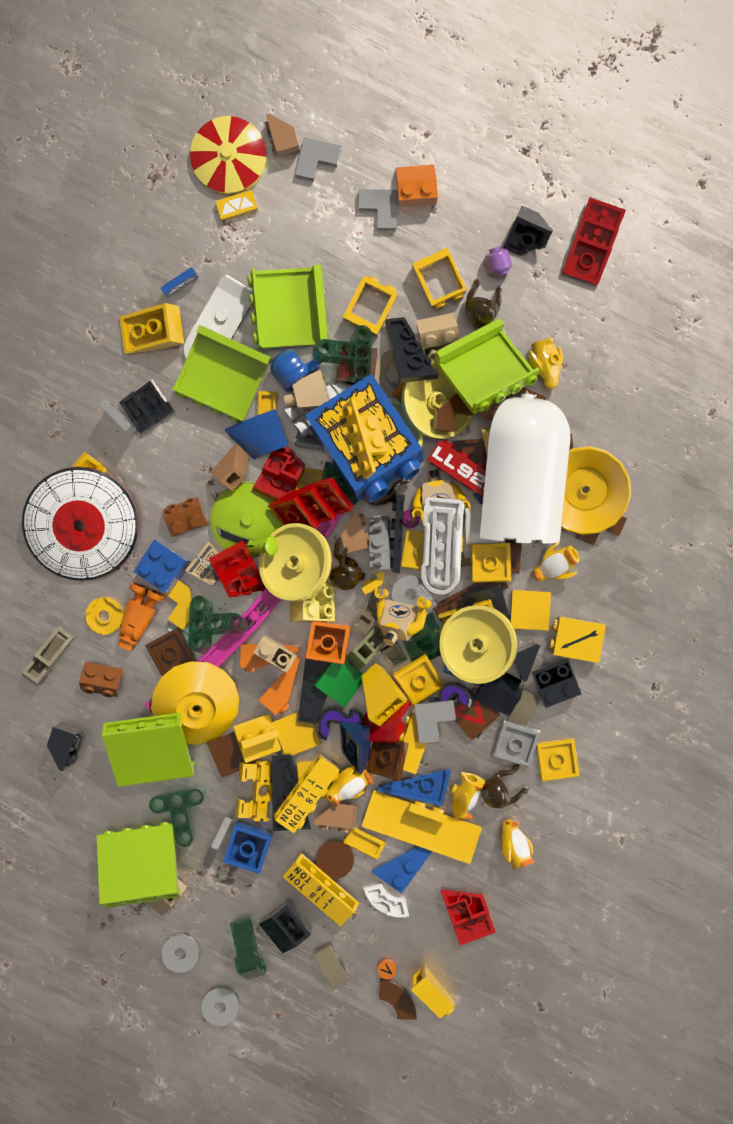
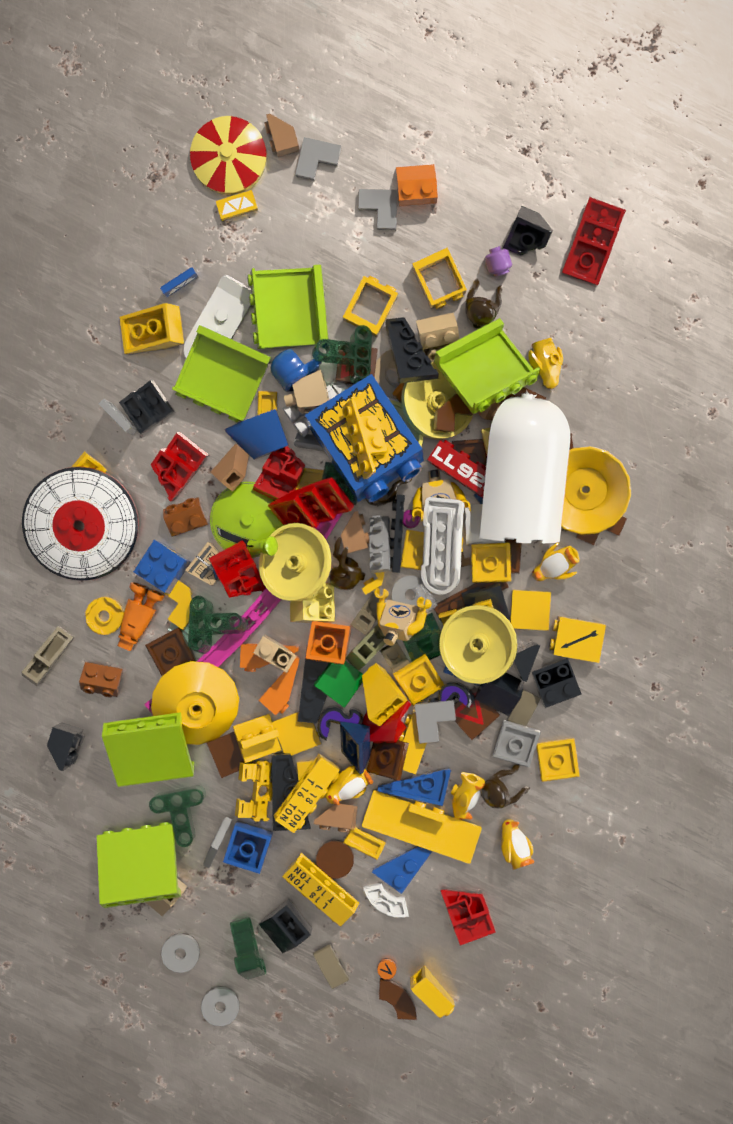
(178, 464): none -> red slope

